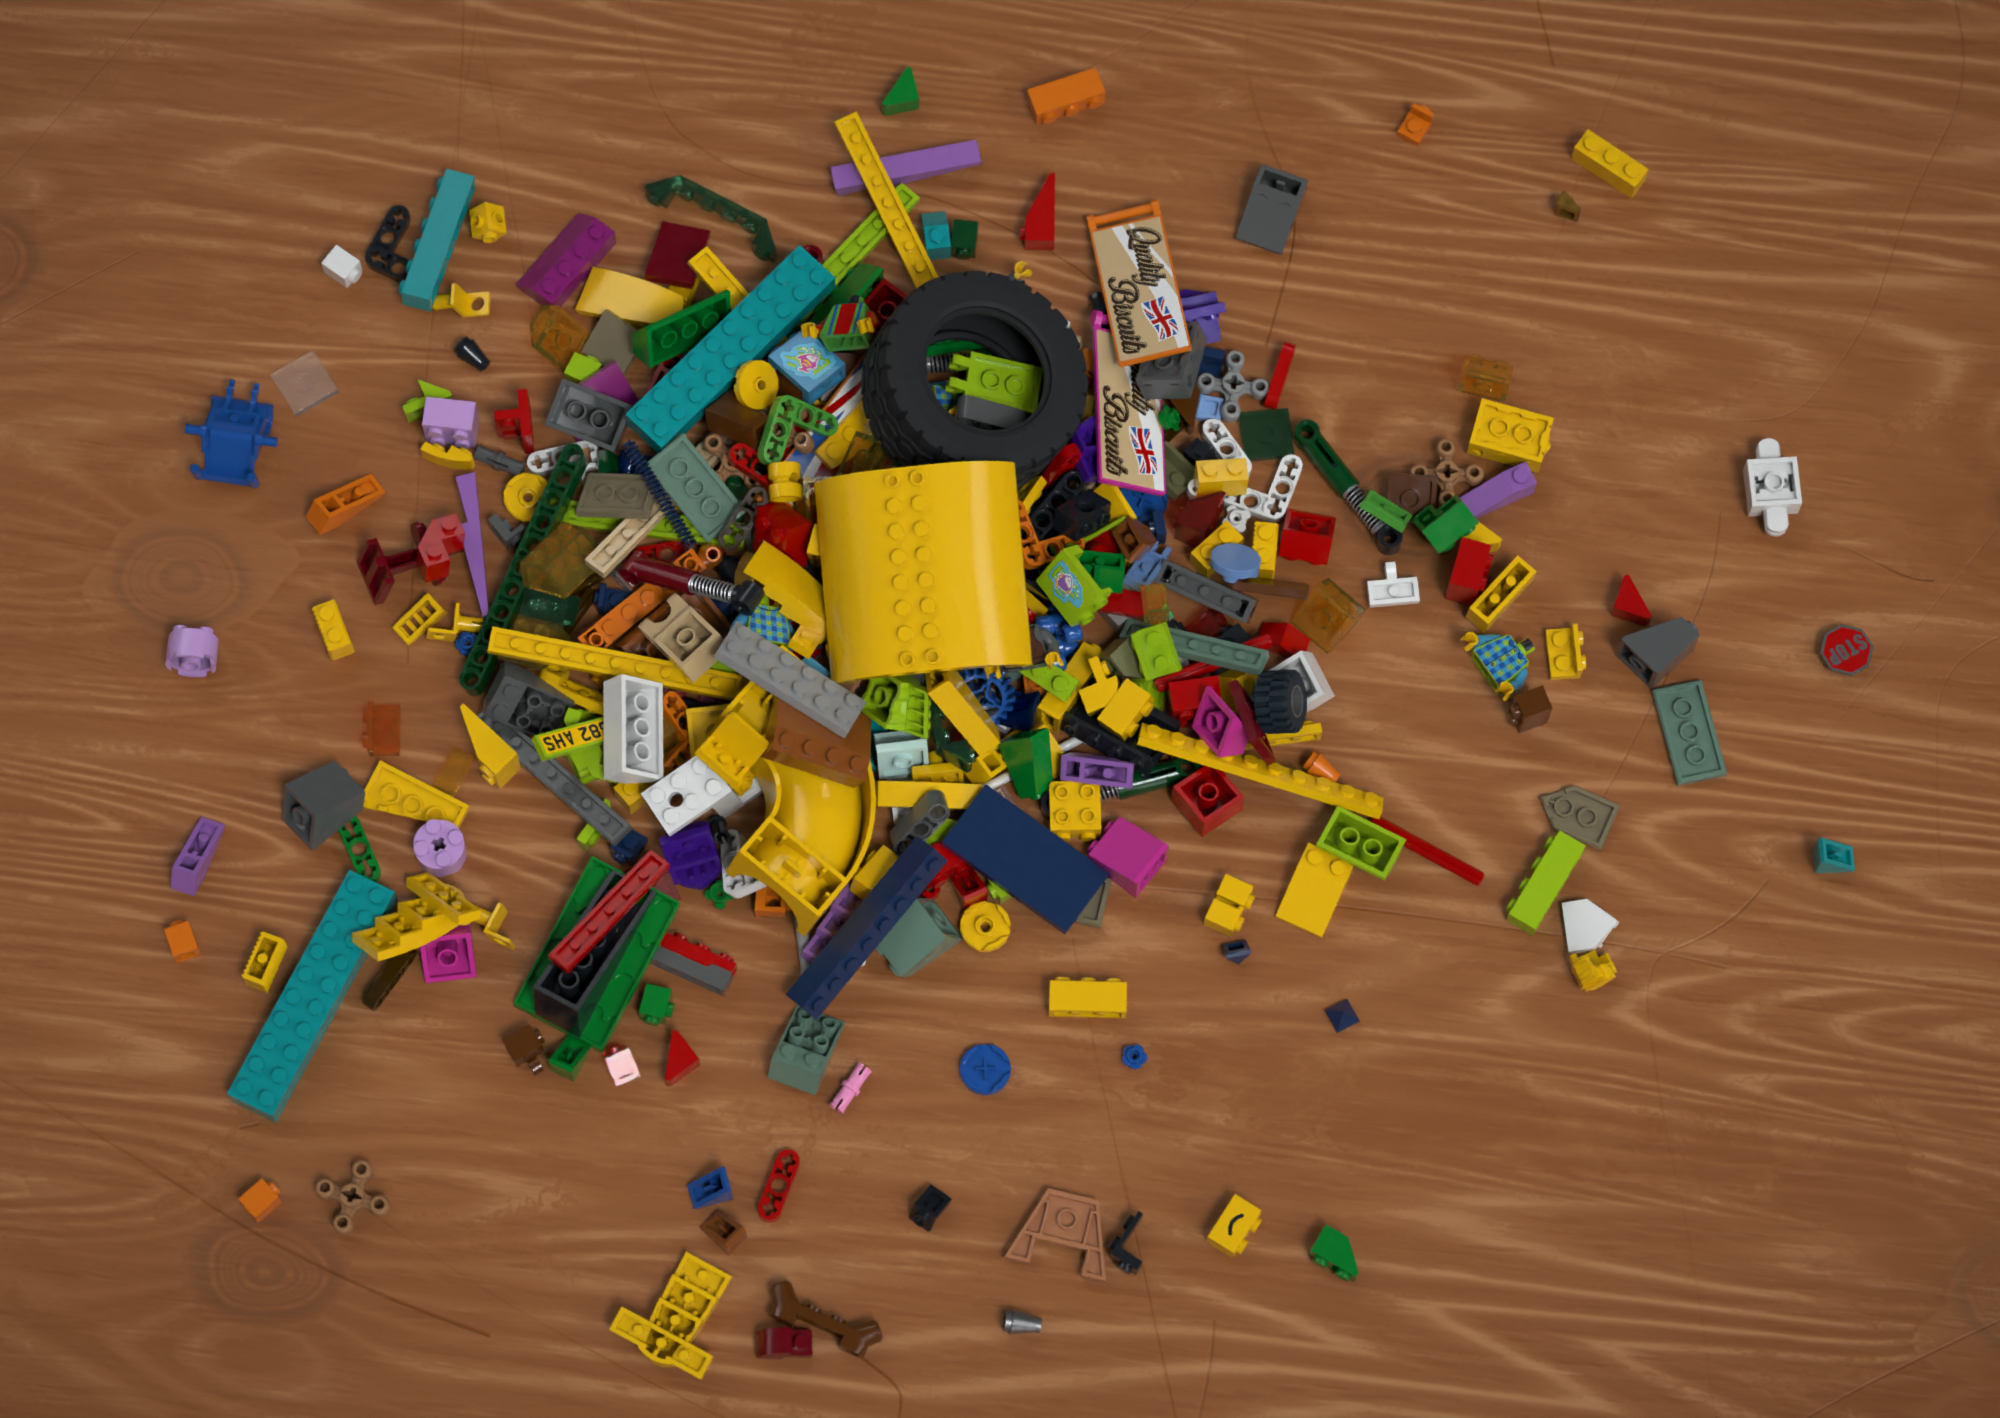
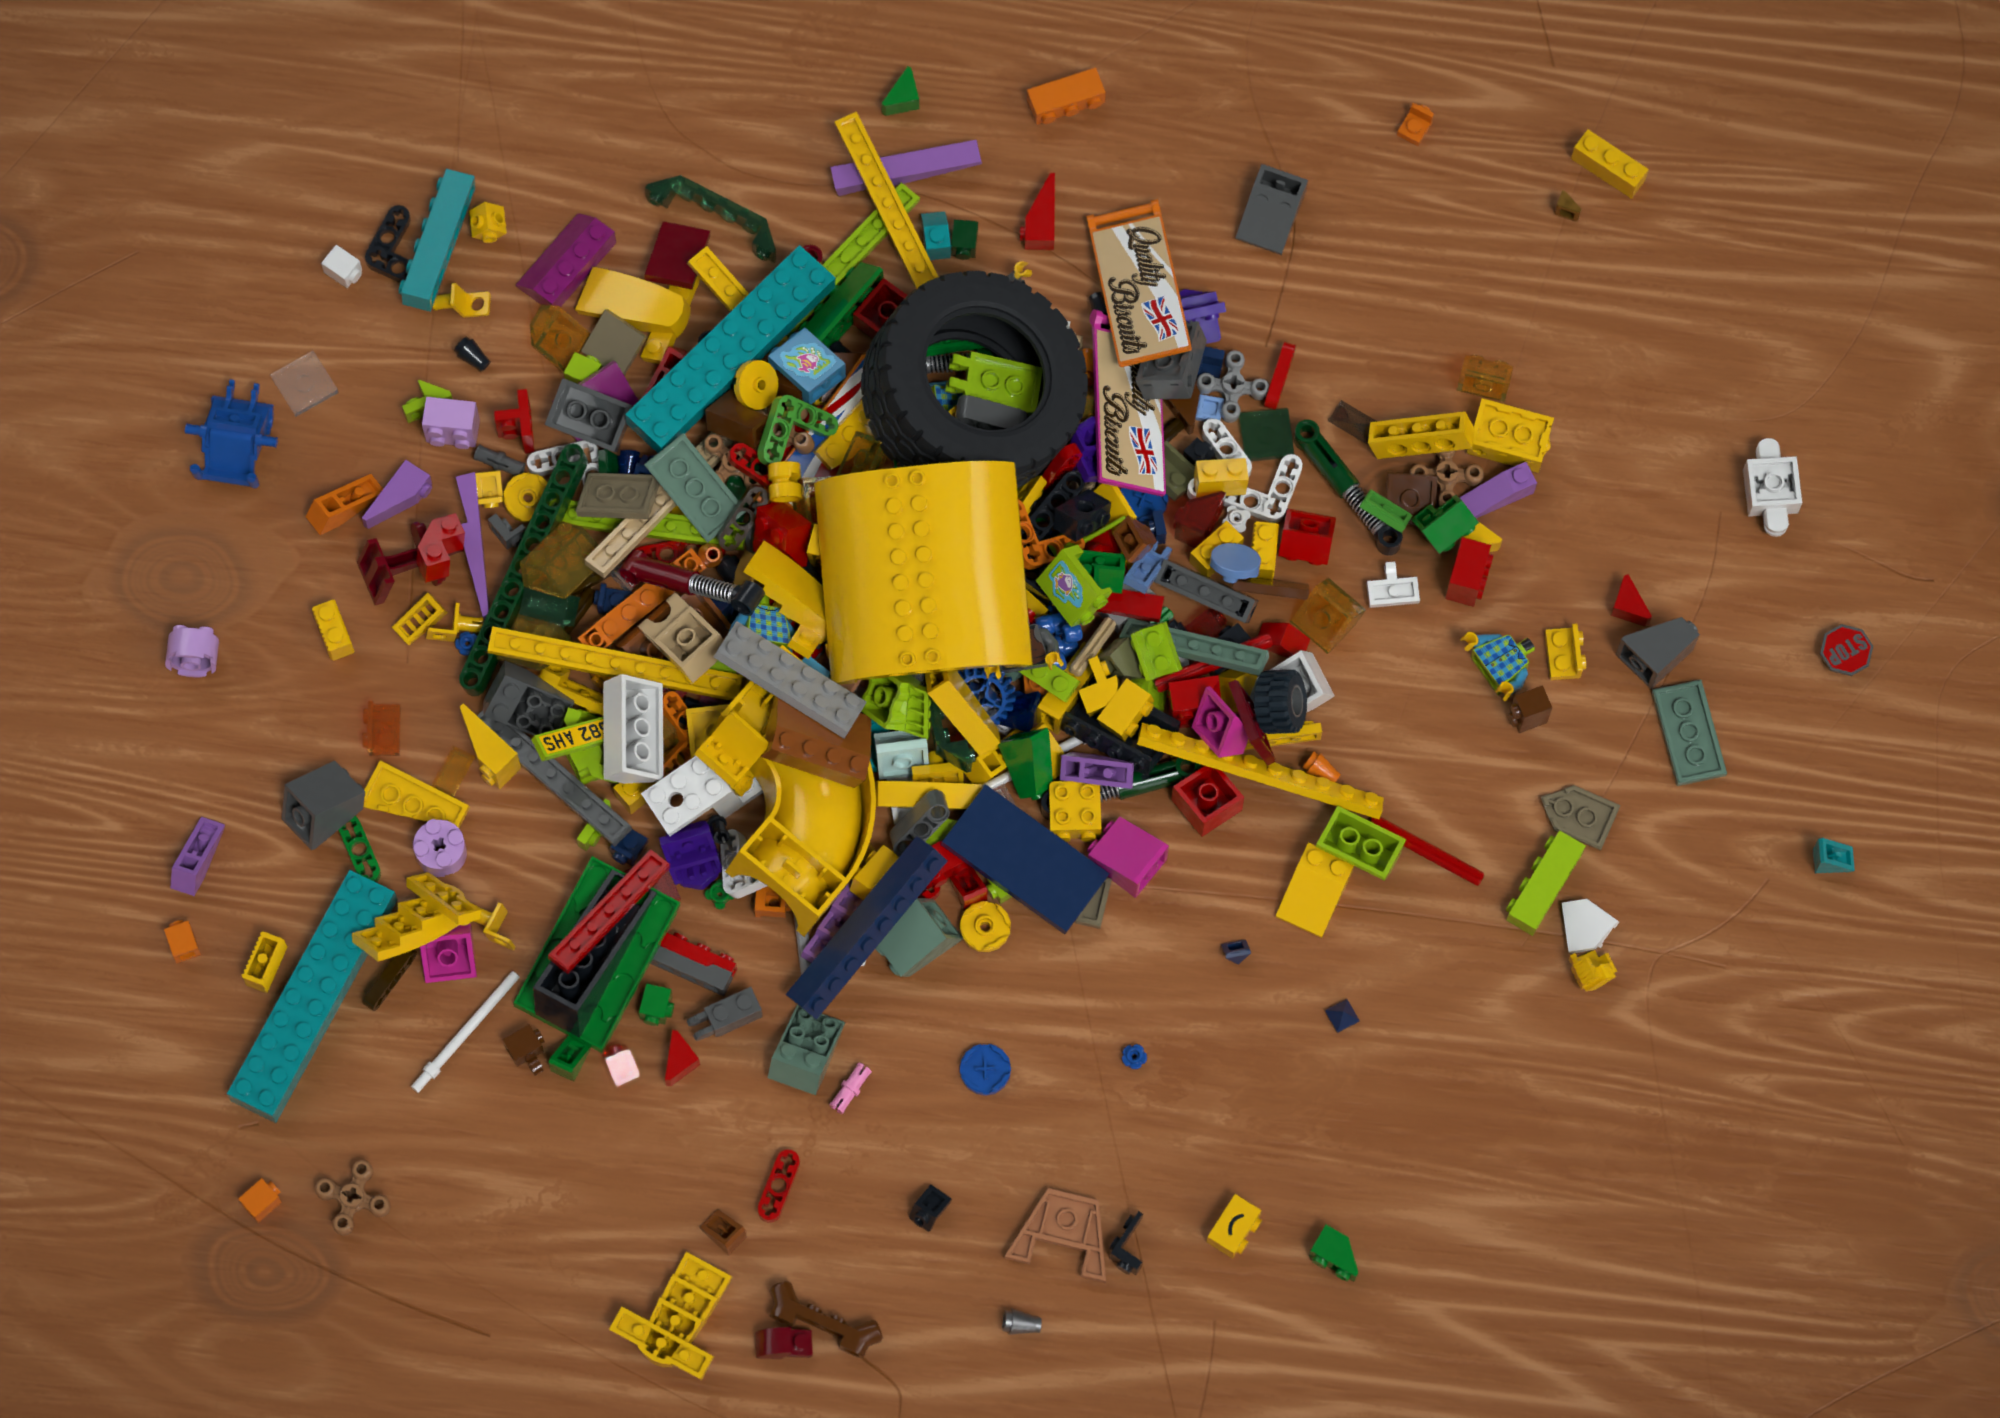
(400, 493): none -> medium lavender slope
(432, 1069): none -> white bar
(454, 458): yellow slope -> none
(489, 488): none -> yellow bracket
(655, 482): dark blue piece -> none
(680, 330): green slope -> none
(710, 1189): blue slope -> none
(727, 1014): none -> dark grey hinge
(845, 327): torso -> none
(1087, 998): yellow brick -> none
(1092, 646): none -> tan axle
(1154, 603): clear yellow brick -> none
(1169, 418): green plate -> none
(1229, 906): yellow piece -> none
(1351, 421): none -> clear smoke slope
(1421, 435): none -> yellow brick
(1501, 594): yellow brick -> none

